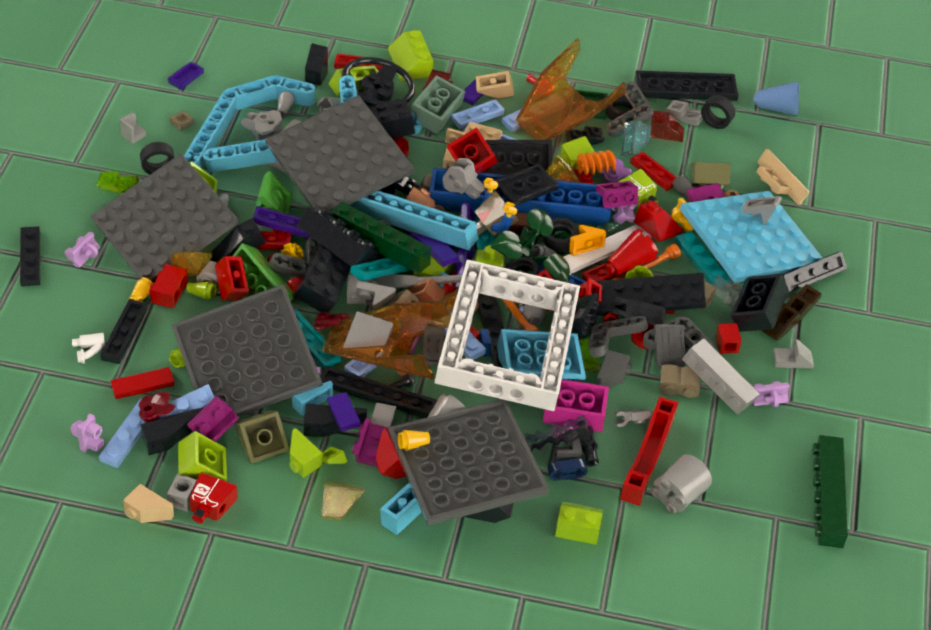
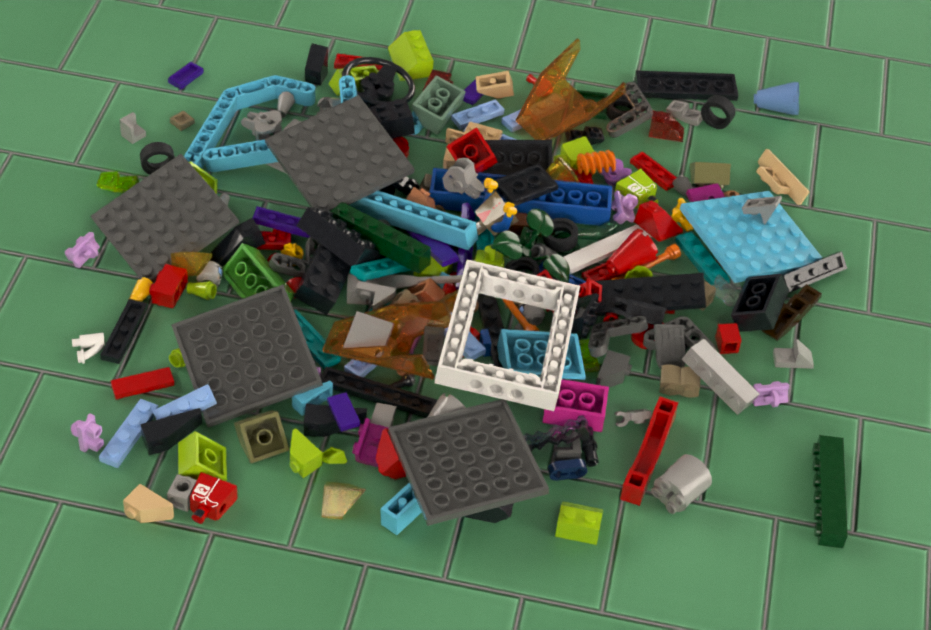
(30, 256): black plate -> none
(155, 406): dark red plate -> none
(214, 419): magenta bracket -> none
(231, 278): red brick -> none
(274, 194): bright green bracket -> none
(326, 320): dark red plate -> none
(412, 439): yellow cone -> none
(587, 240): light orange slope -> none
(618, 194): magenta bracket -> none
(635, 137): clear light blue slope -> none

